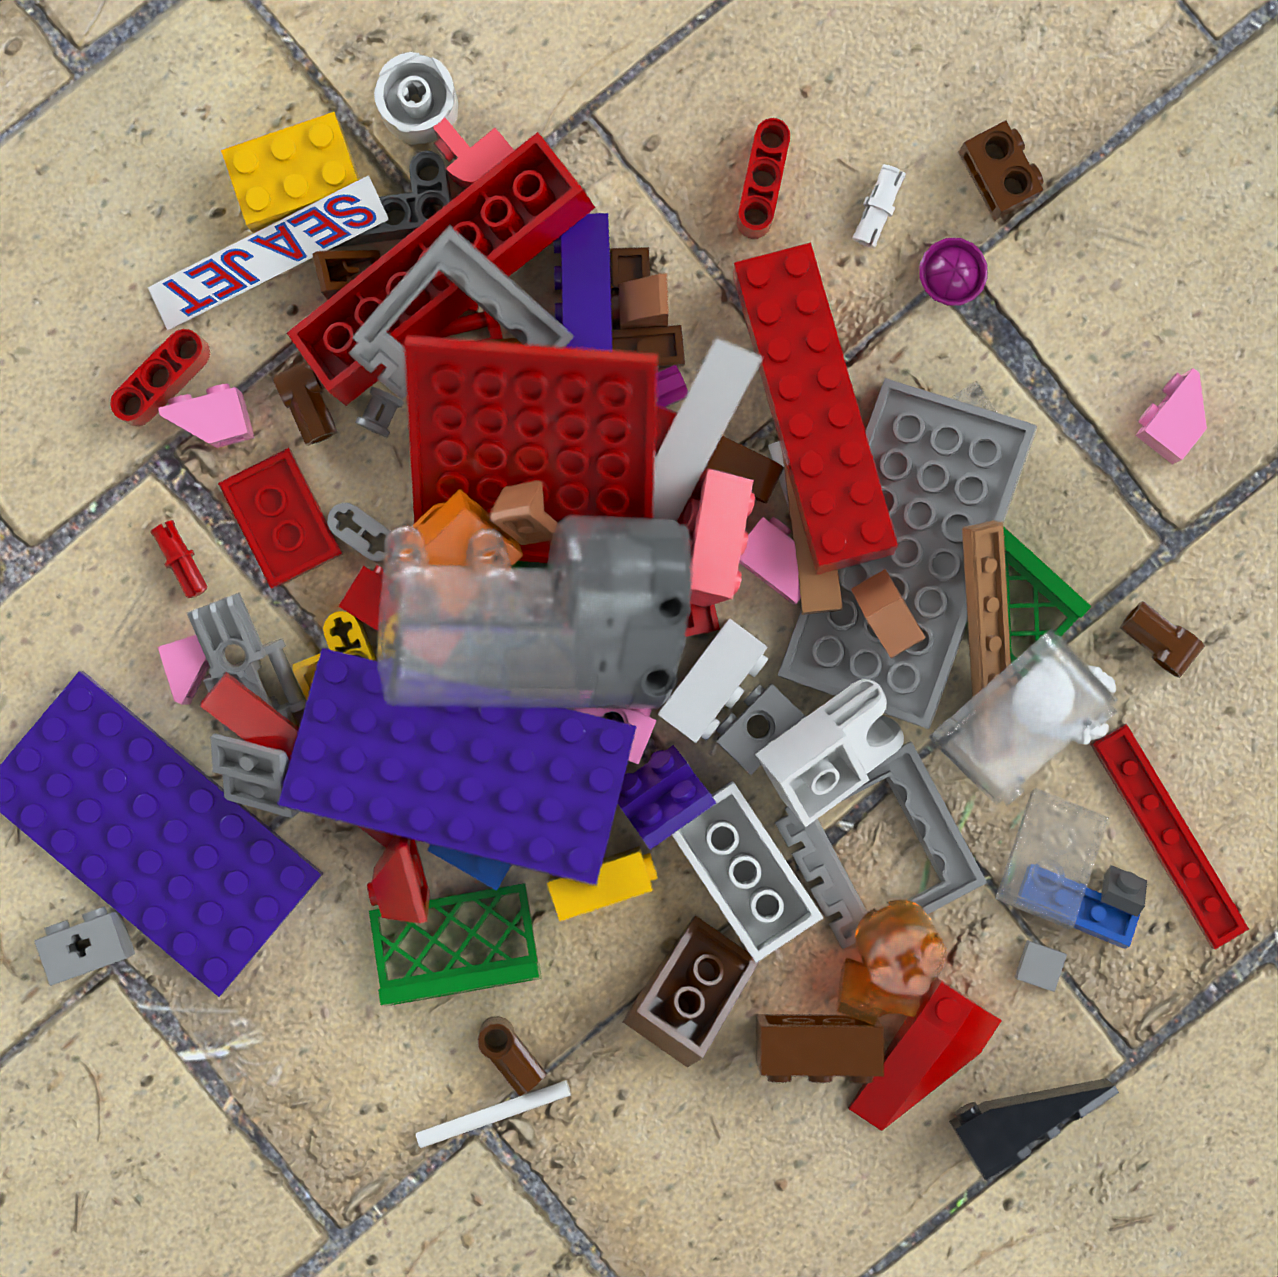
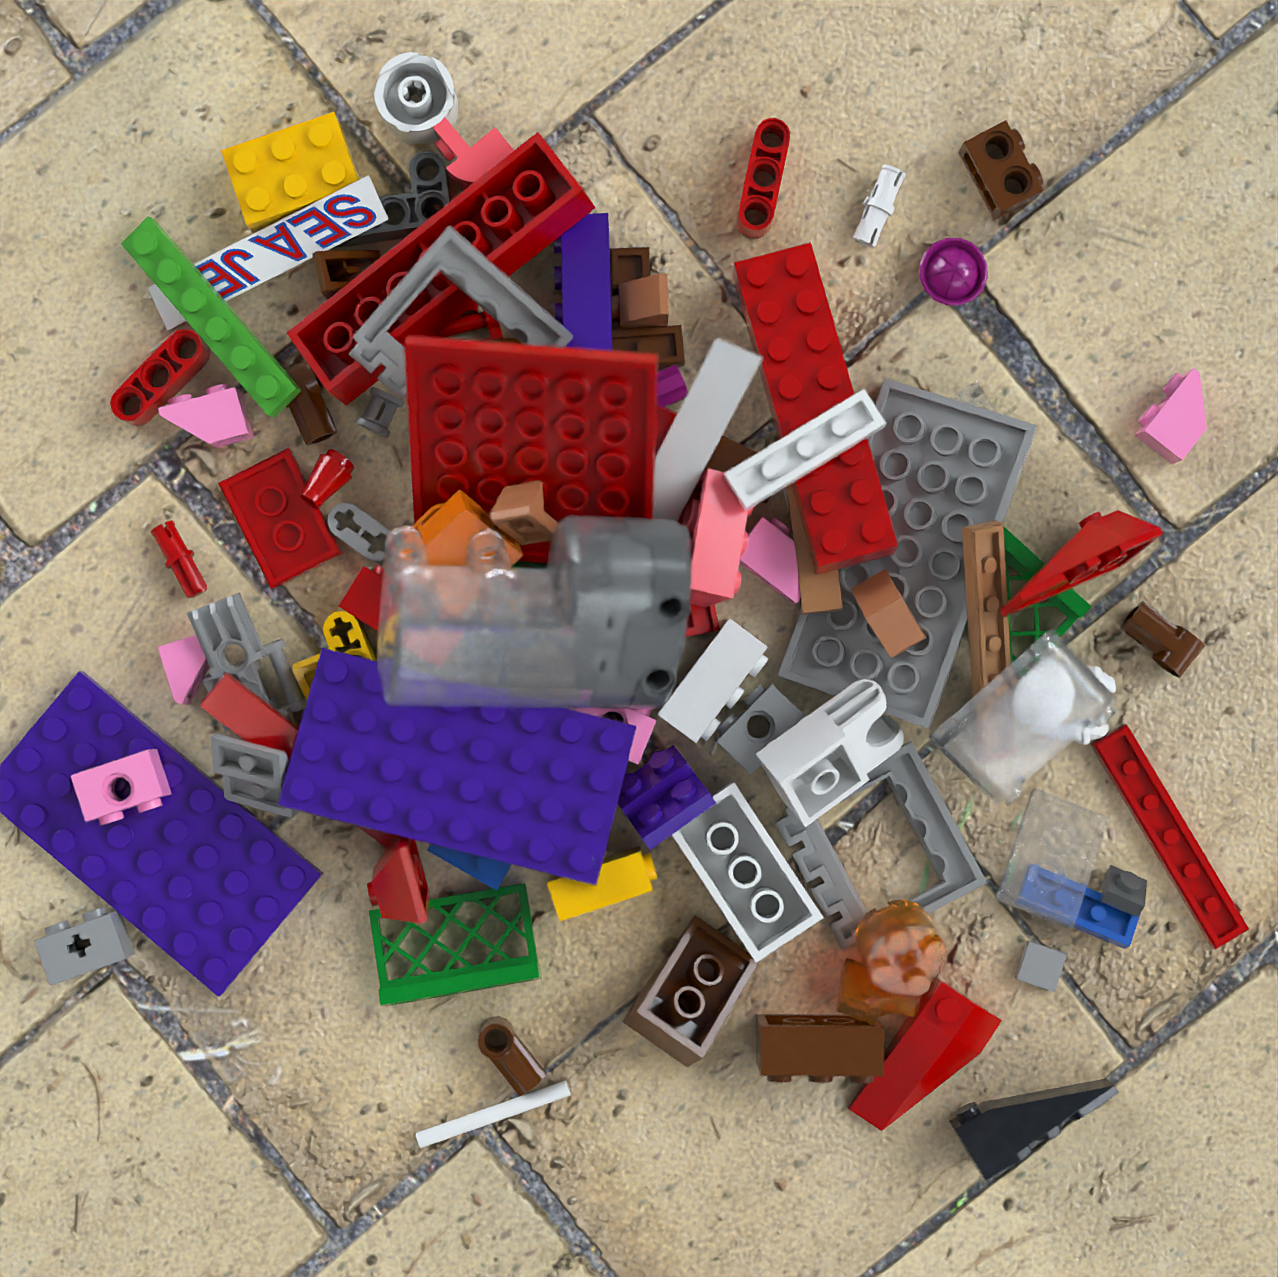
(97, 786): none -> bright pink brick
(211, 317): none -> bright green plate
(327, 477): none -> red cone
(804, 449): none -> white plate
(1093, 551): none -> red wedge

